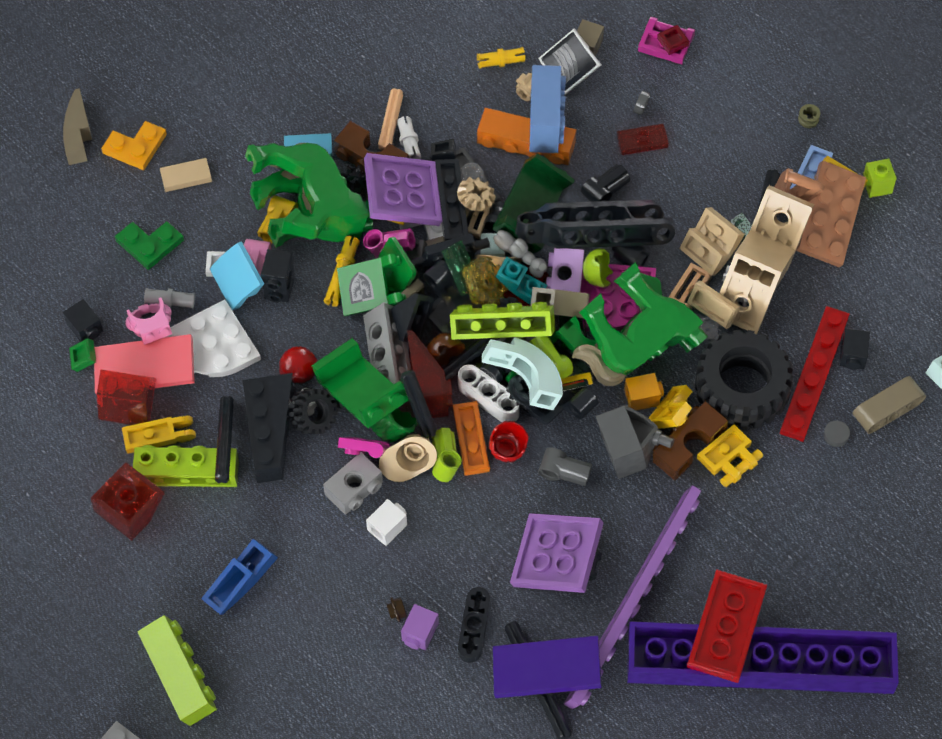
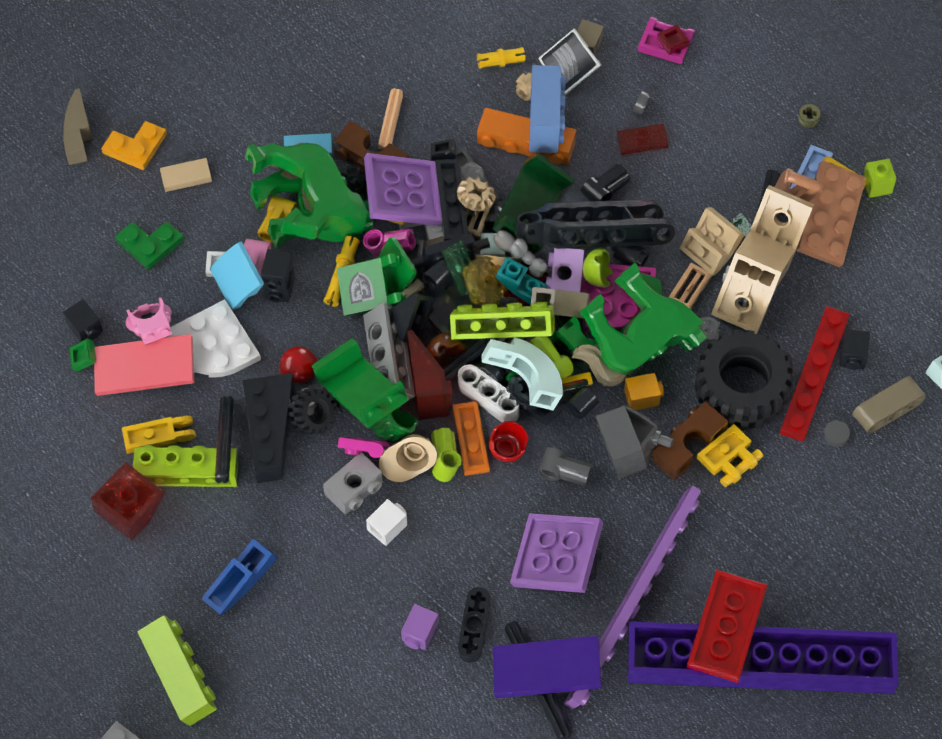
(125, 397): clear red slope -> none
(170, 298): light grey pin -> none
(396, 609): dark brown plate -> none
(408, 137): white pin -> none
(418, 404): black axle -> none
(673, 408): yellow plate -> none
(713, 304): tan tile -> none

